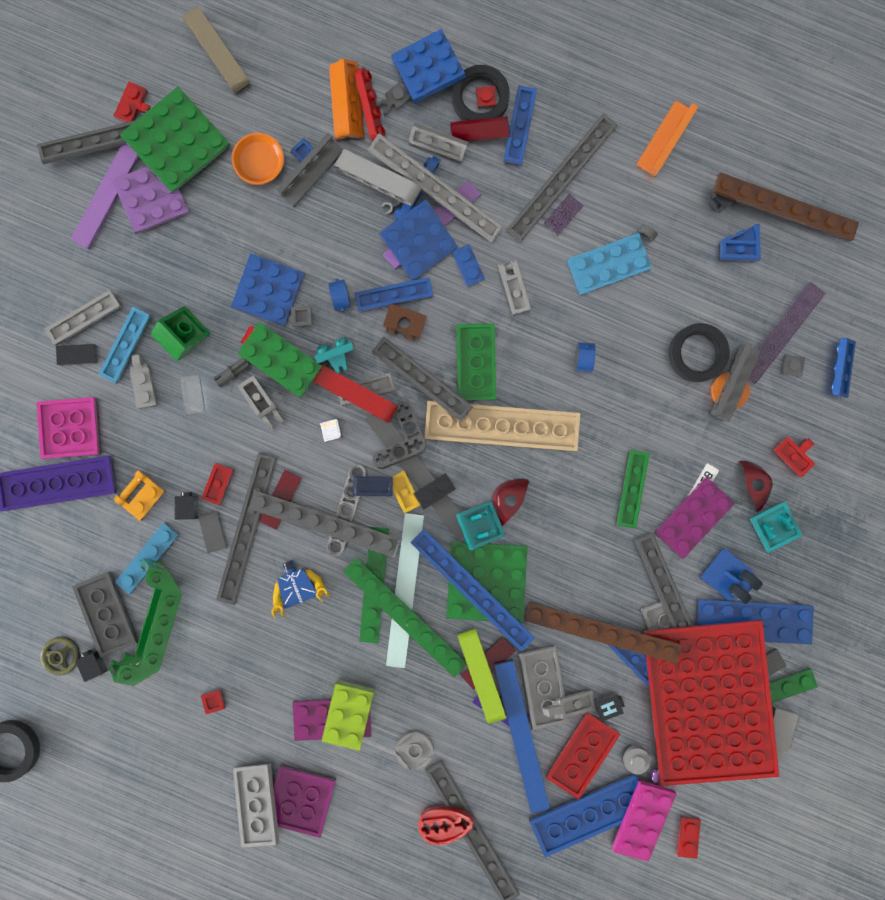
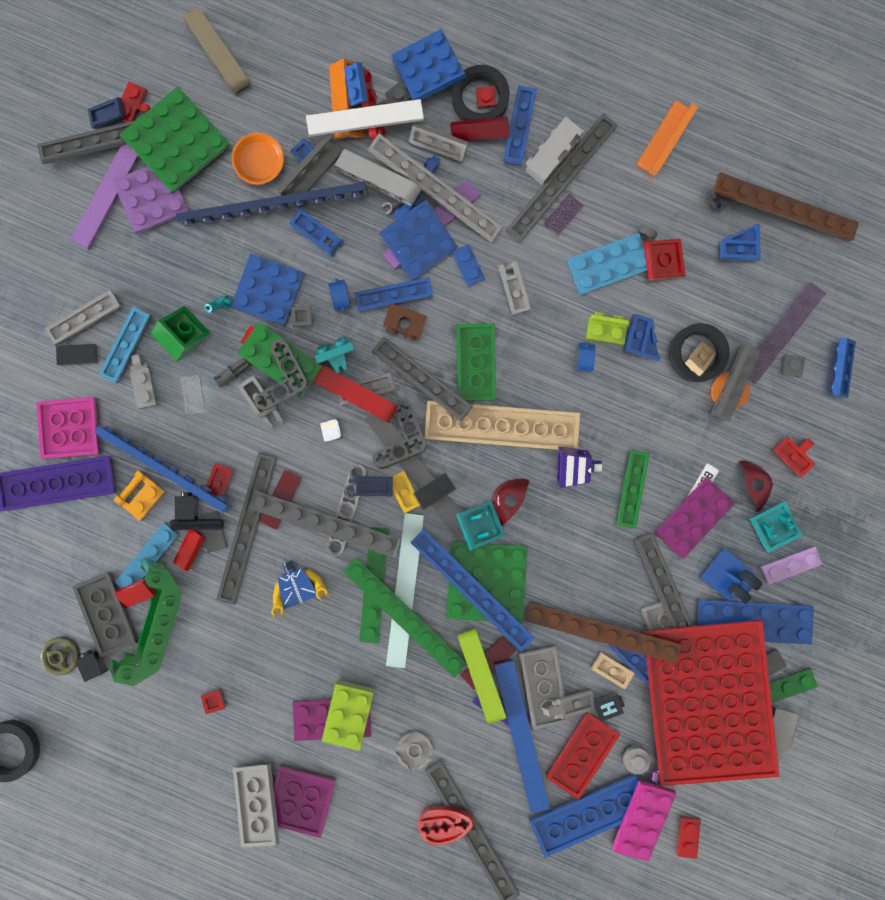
(106, 113): none -> dark blue tile
(135, 593): none -> red tile
(157, 464): none -> blue plate
(188, 550): none -> red tile
(197, 524): none -> black axle
(223, 301): none -> teal arm
(280, 203): none -> dark blue plate
(288, 383): none -> dark grey beam
(315, 232): none -> blue plate
(356, 84): none -> blue plate
(364, 118): none -> white tile
(554, 150): none -> light grey wedge
(575, 467): none -> dark purple torso
(607, 329): none -> lime bracket
(612, 670): none -> tan plate
(641, 338): none -> blue wing
(664, 259): none -> red plate
(700, 358): none -> tan plate
(791, 565): none -> lavender plate

